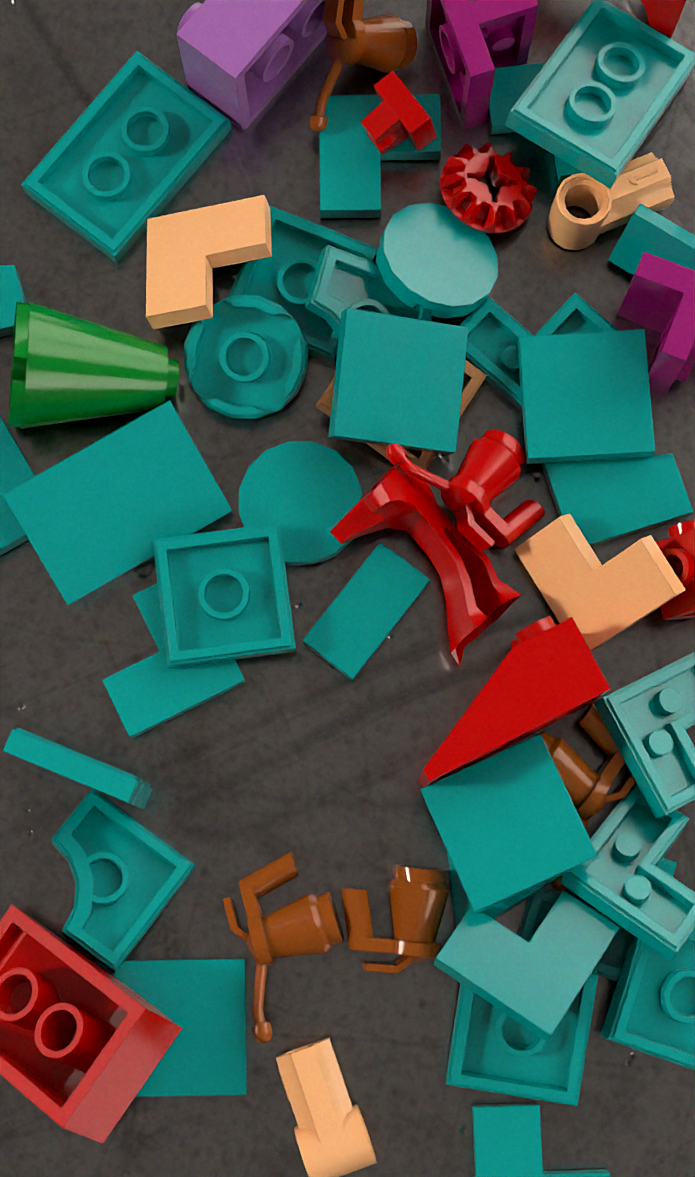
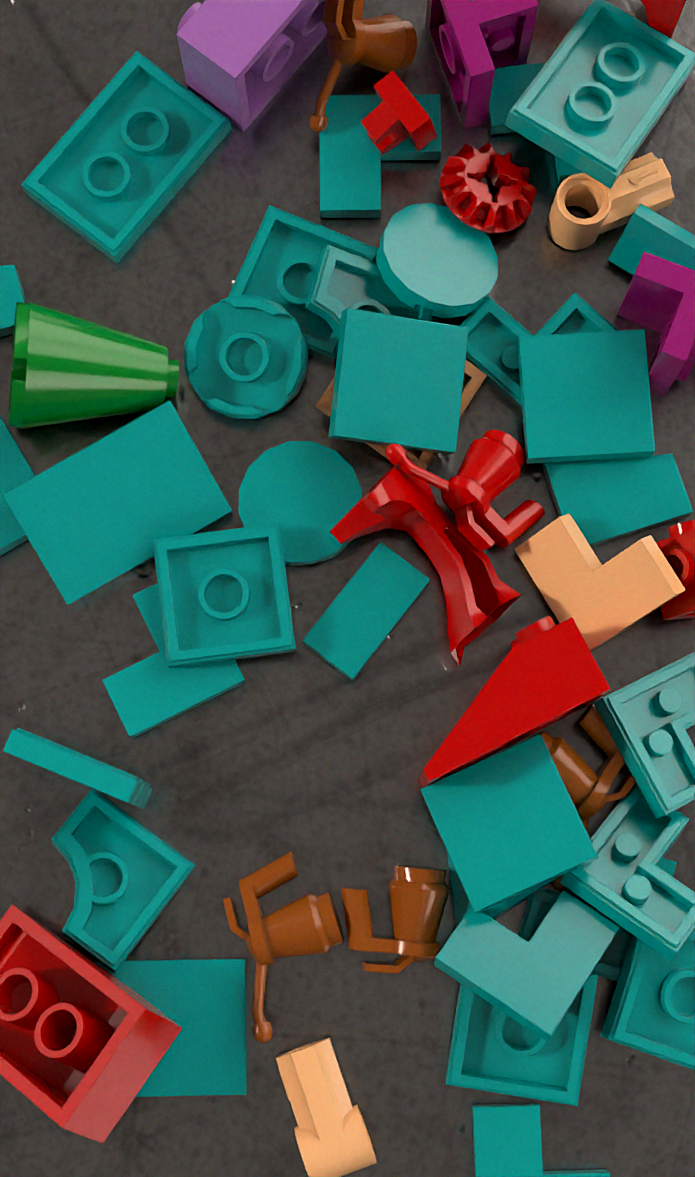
(190, 244): light nougat tile -> none

